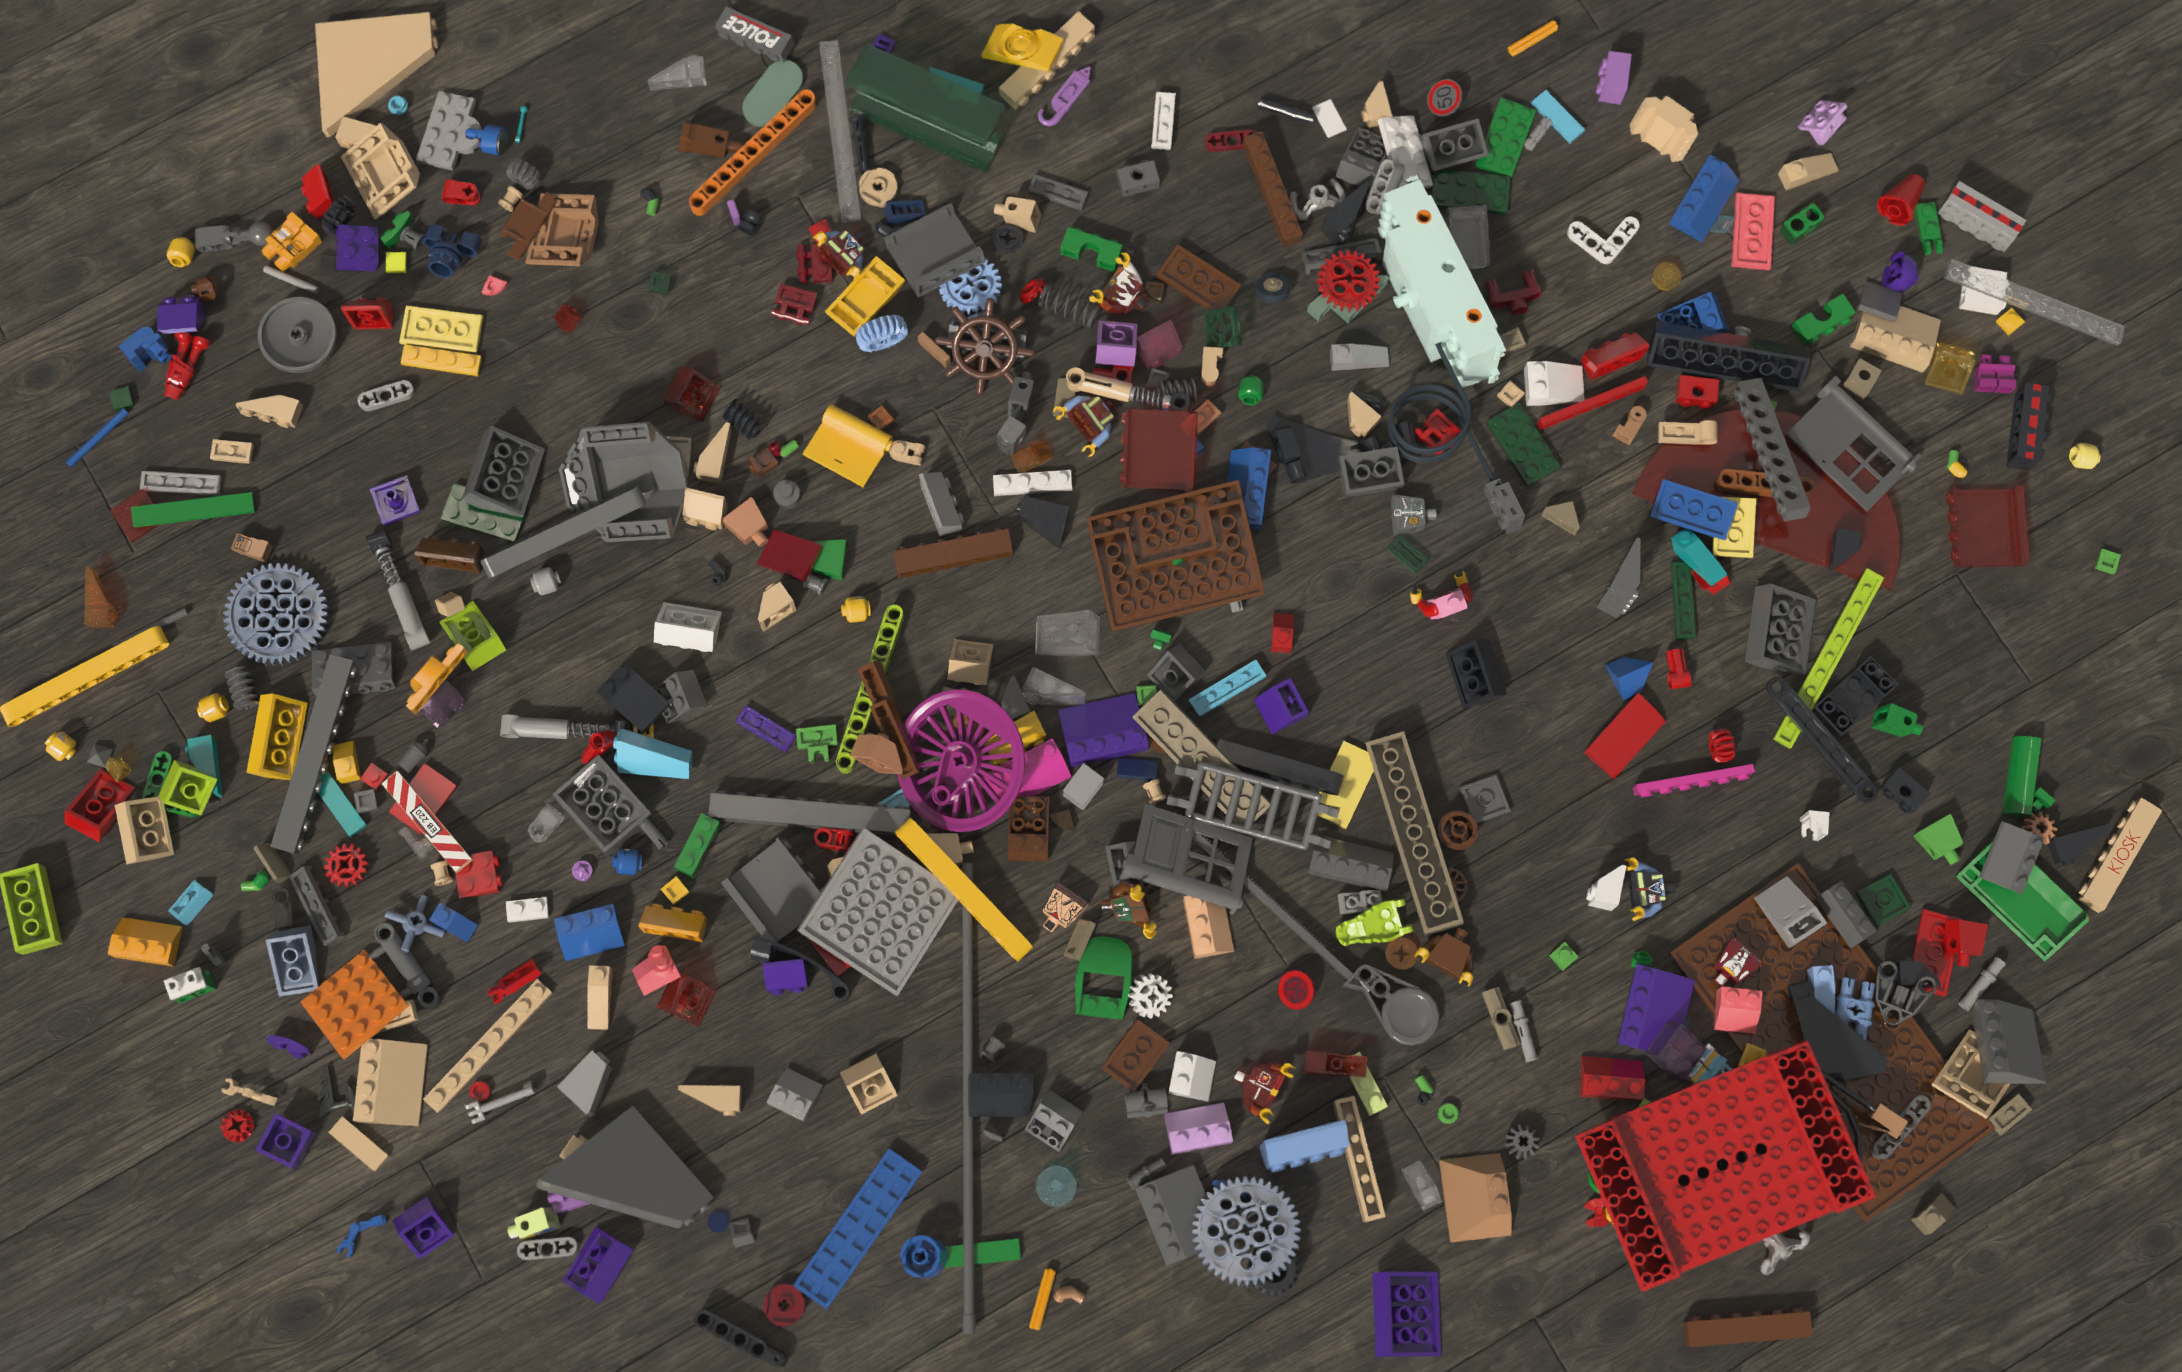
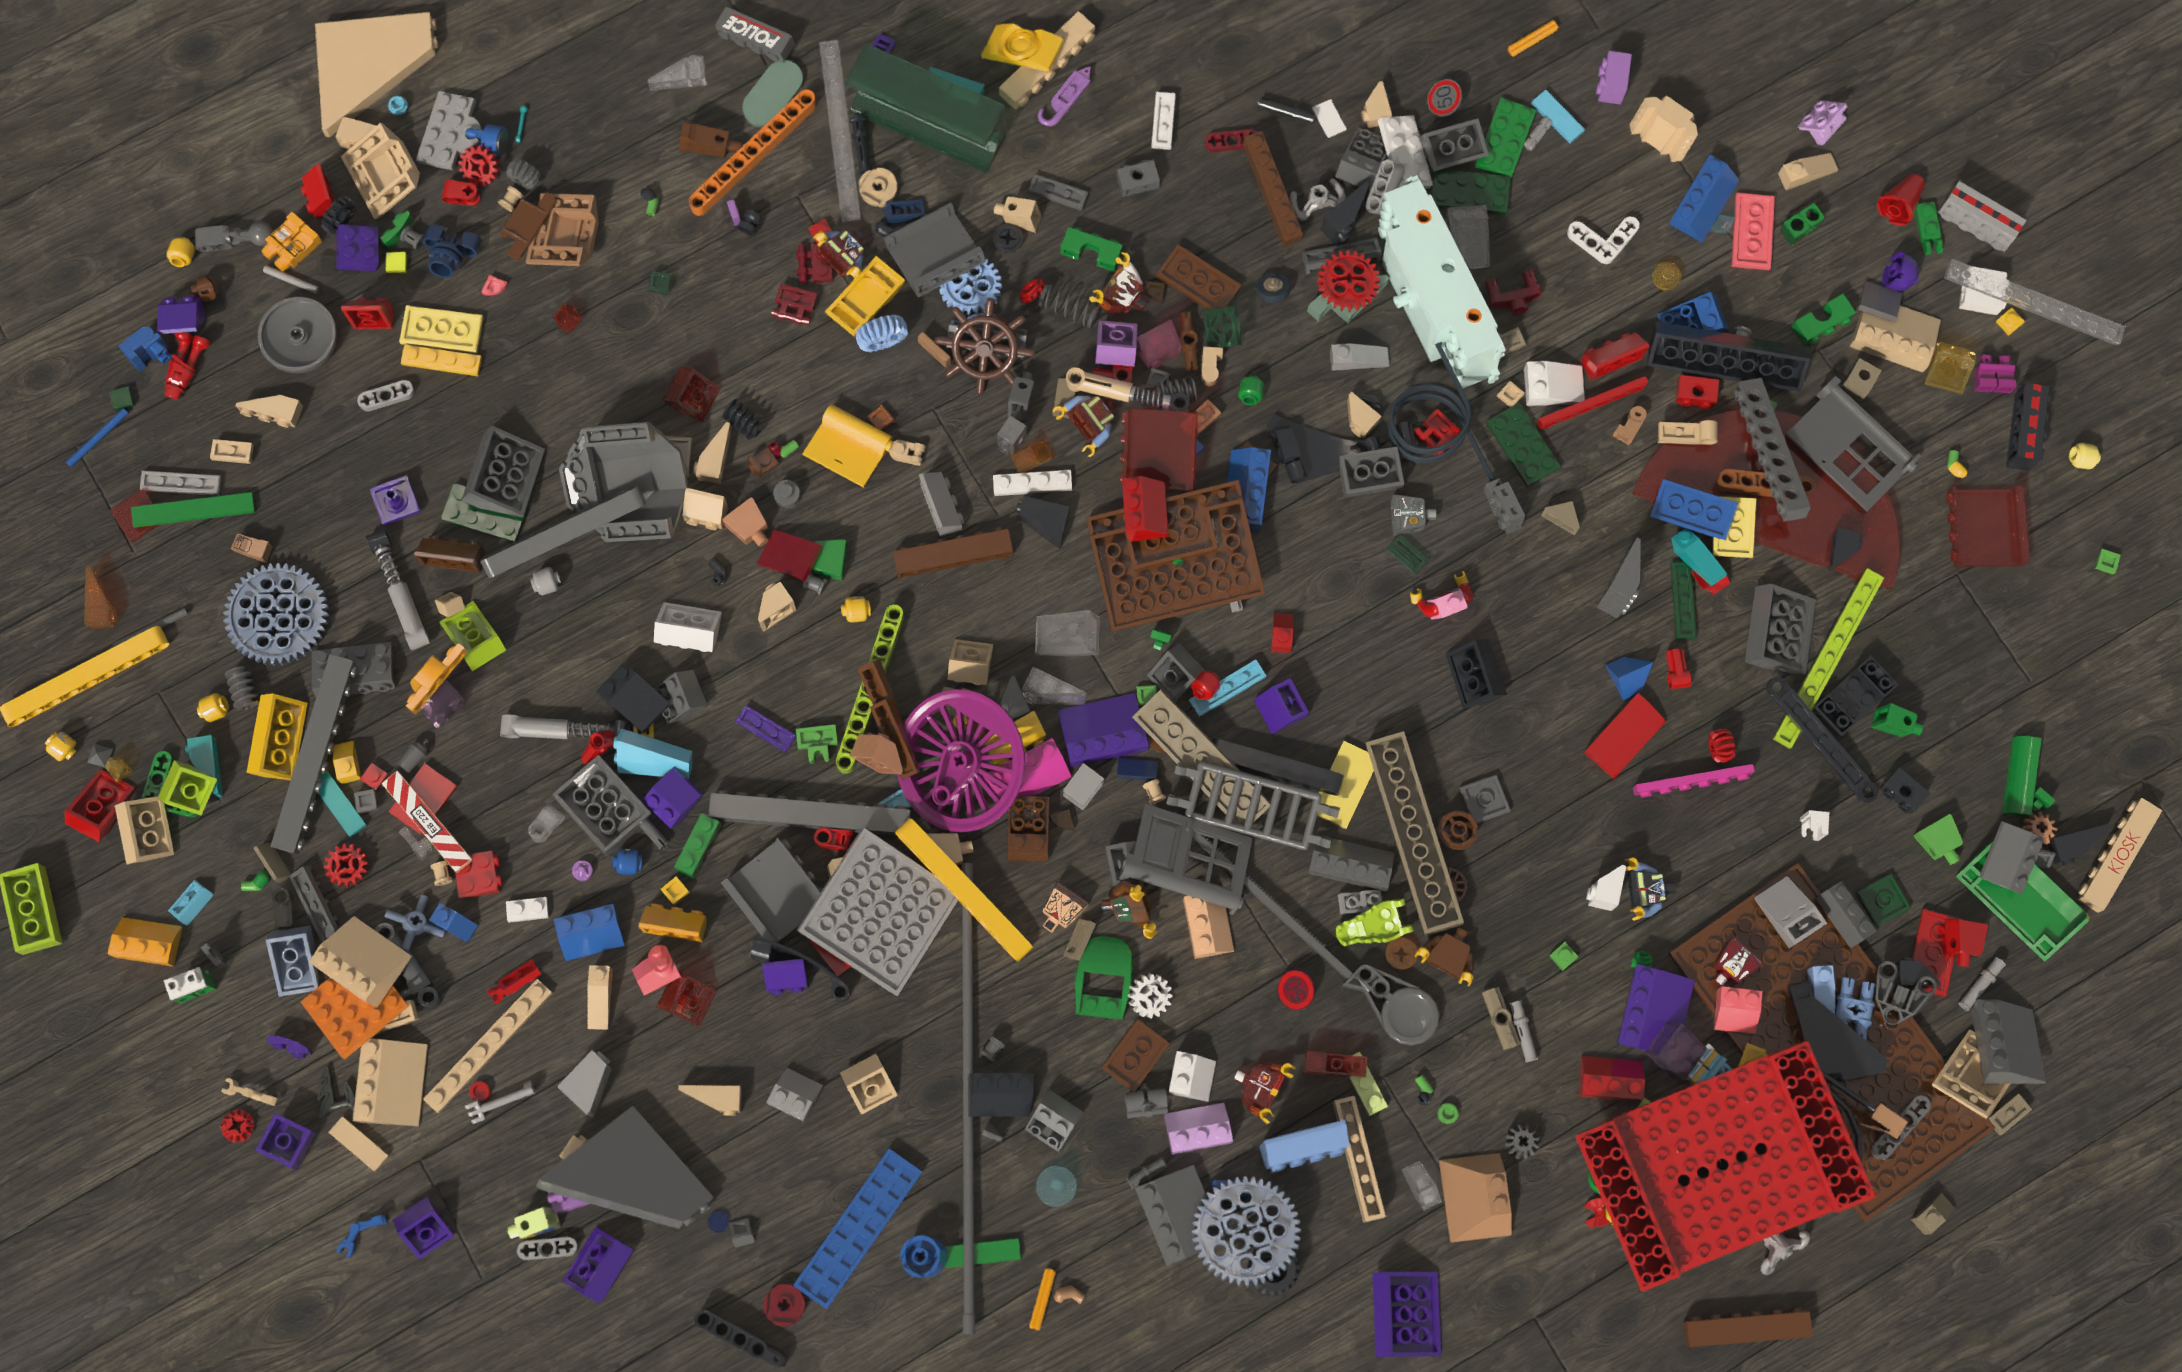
(361, 960): none -> tan slope
(487, 170): none -> red gear
(672, 798): none -> dark purple slope
(1144, 508): none -> red slope
(1188, 350): none -> reddish brown pin
(1206, 685): none -> red head
(2045, 859): none -> dark grey slope

